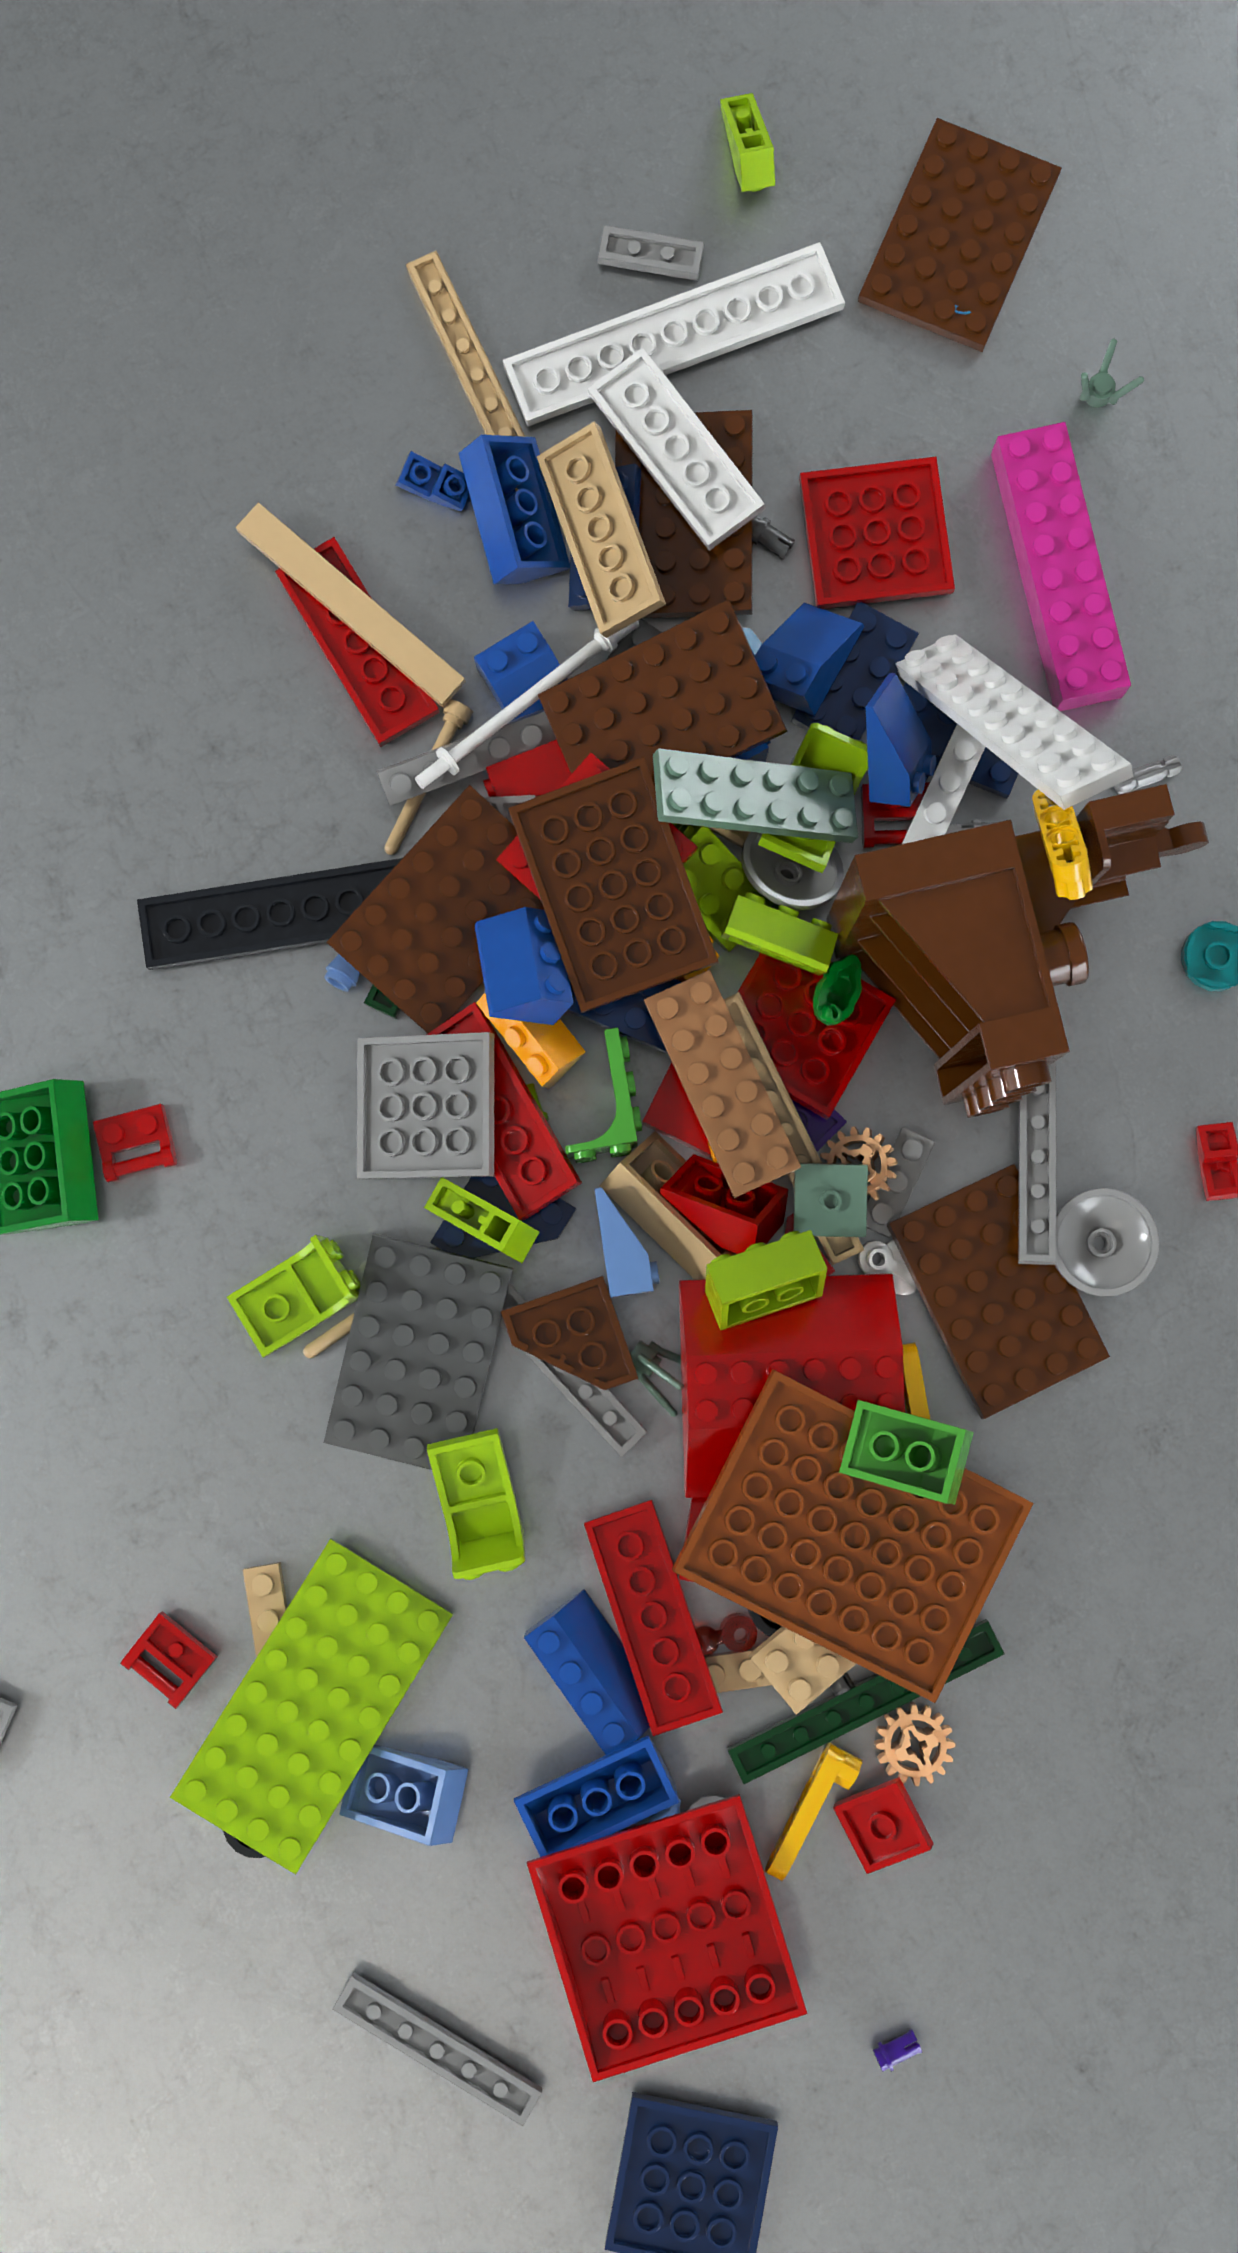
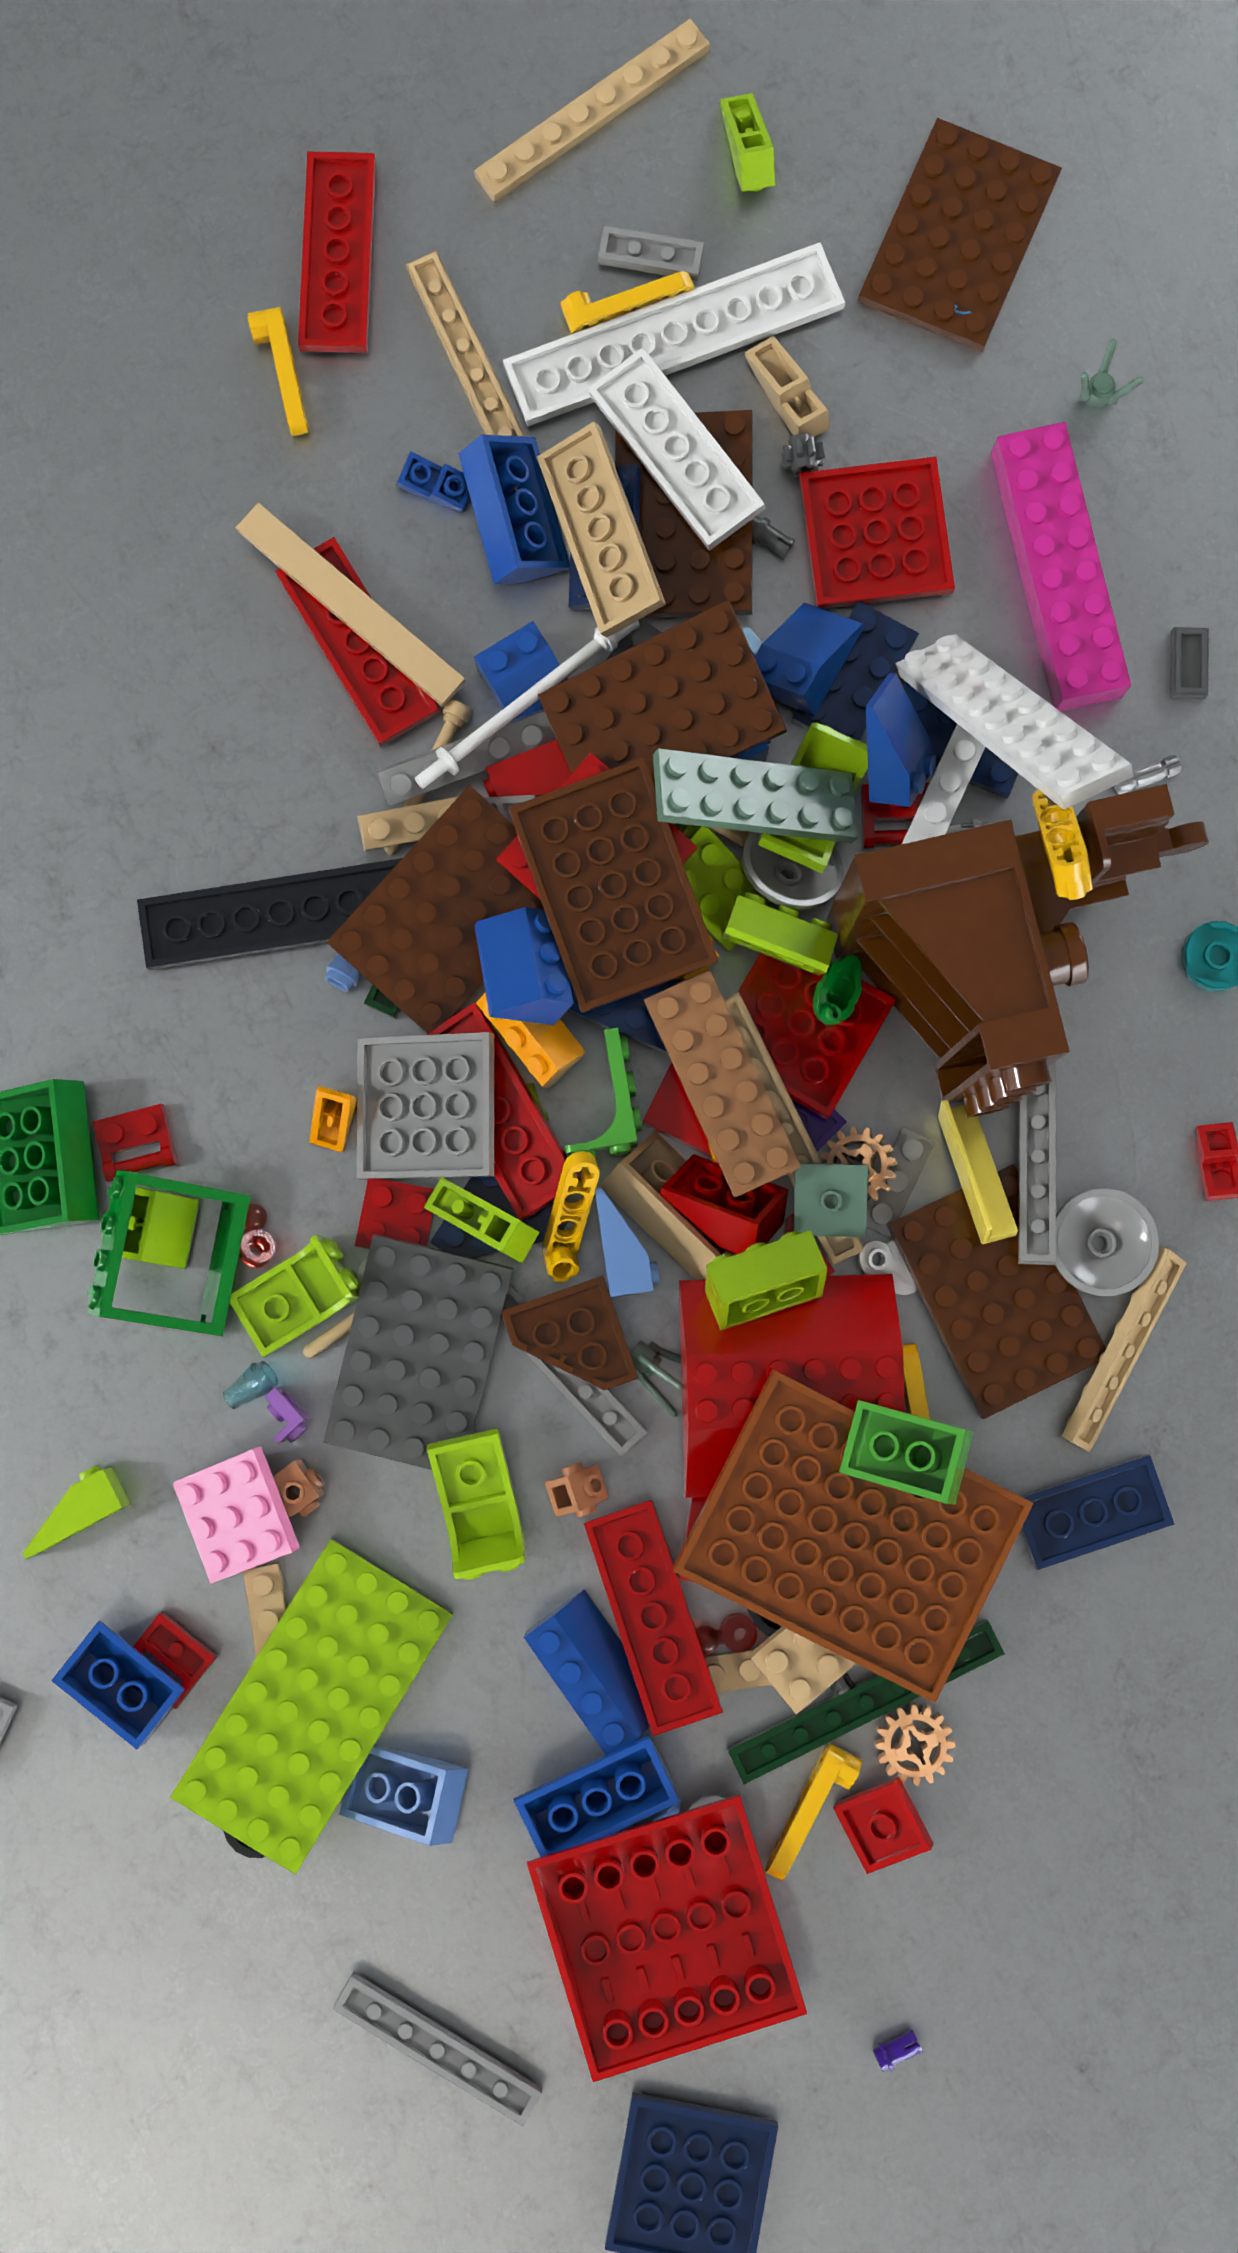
(83, 1505): none -> lime slope
(118, 1685): none -> blue slope
(161, 1228): none -> lime slope
(222, 1263): none -> green window
(236, 1515): none -> bright pink plate
(251, 1385): none -> clear light blue cone
(256, 1238): none -> clear red plate
(271, 327): none -> yellow beam
(285, 1408): none -> medium lavender bracket
(306, 1480): none -> nougat brick
(332, 1118): none -> light orange slope
(337, 252): none -> red plate
(395, 1212): none -> red plate
(400, 824): none -> tan plate
(562, 1261): none -> yellow beam
(583, 314): none -> yellow beam
(584, 1490): none -> nougat brick
(592, 110): none -> tan plate
(788, 388): none -> tan slope
(802, 454): none -> dark grey gear
(977, 1174): none -> light yellow panel
(1095, 1512): none -> dark blue plate
(1123, 1351): none -> tan plate
(1189, 662): none -> dark grey tile

